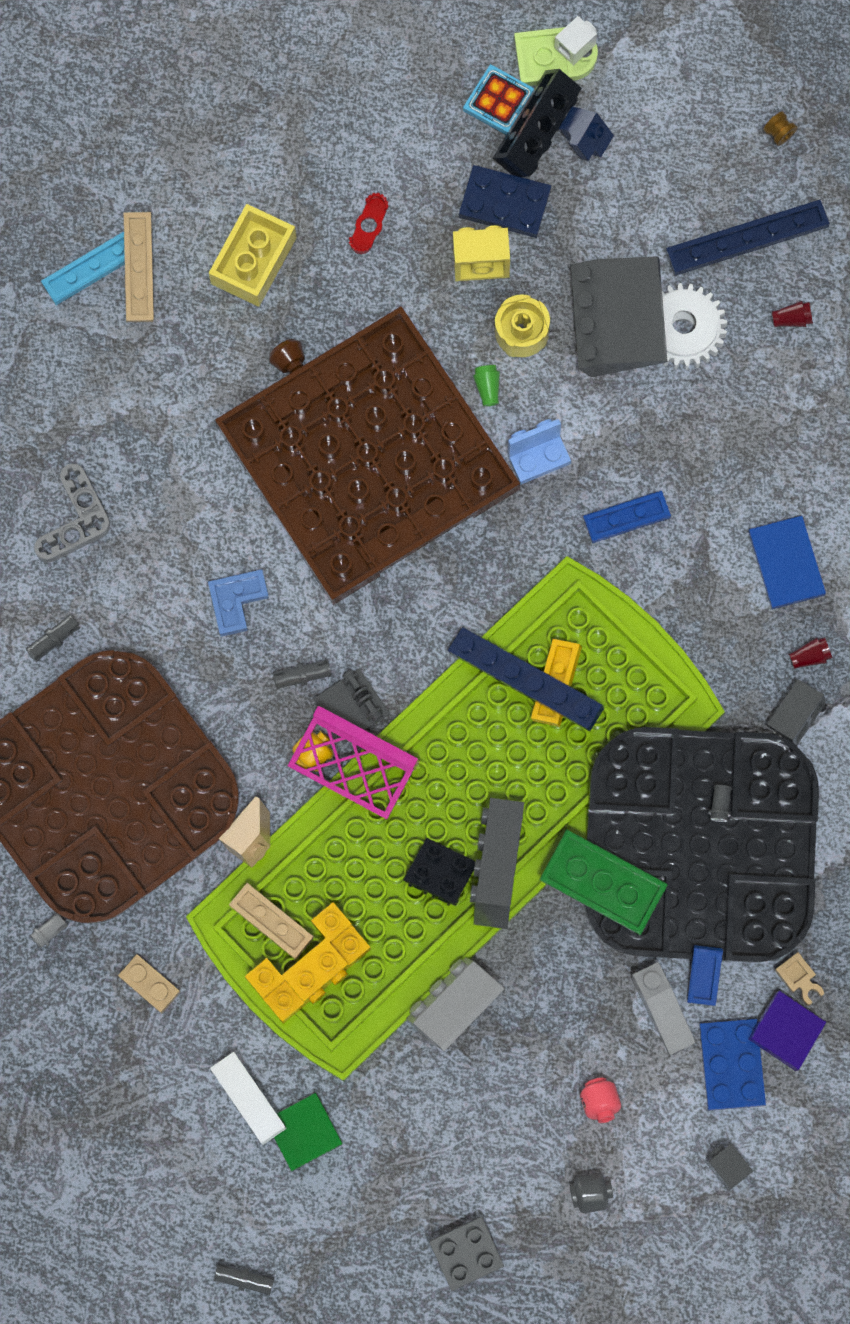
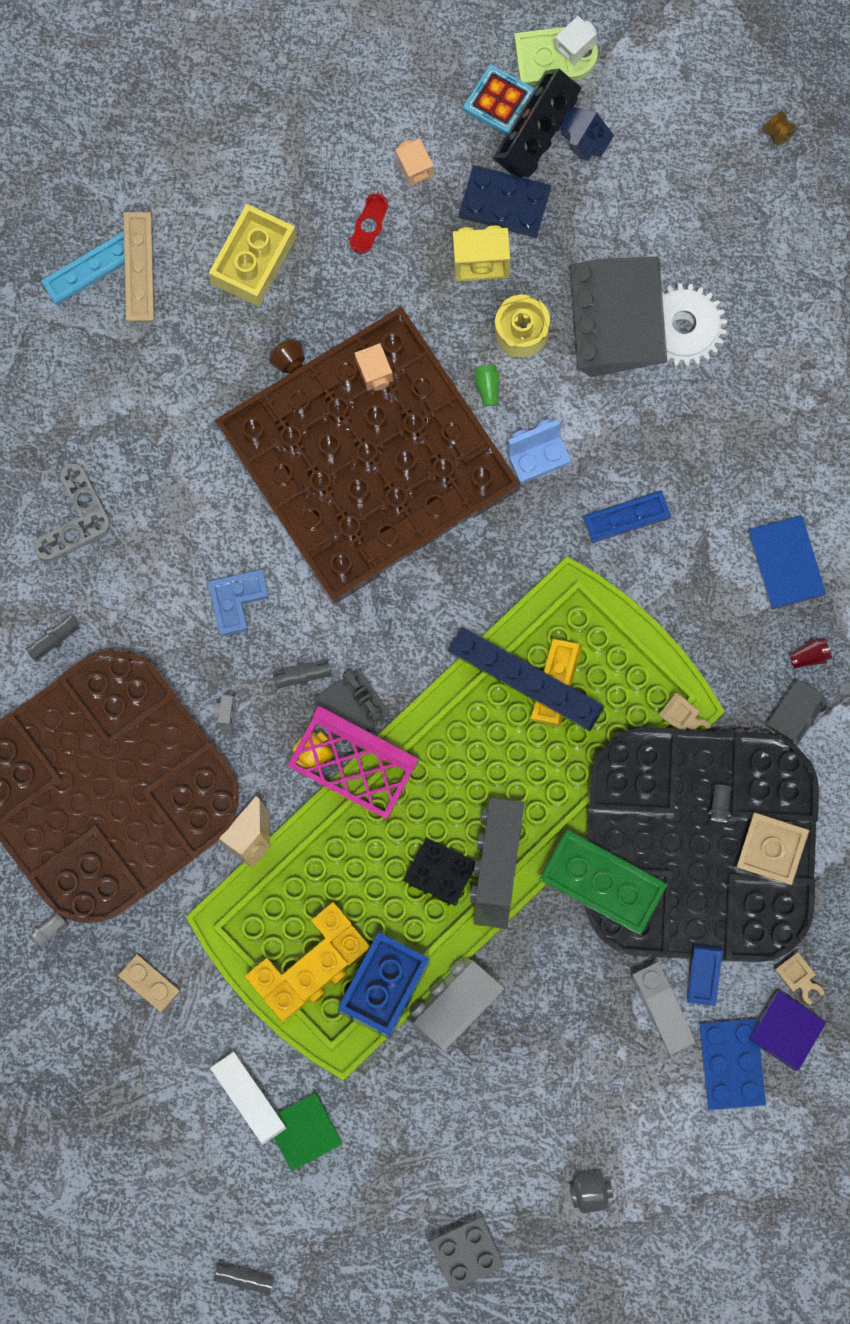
(225, 714): none -> light grey plate
(271, 921): tan plate -> none
(374, 367): none -> light nougat brick
(384, 985): none -> blue brick
(414, 161): none -> light nougat brick
(600, 1100): coral head -> none
(682, 714): none -> tan plate
(728, 1166): dark grey brick -> none
(747, 237): dark blue plate -> none
(773, 848): none -> tan plate
(794, 315): dark red cone -> none

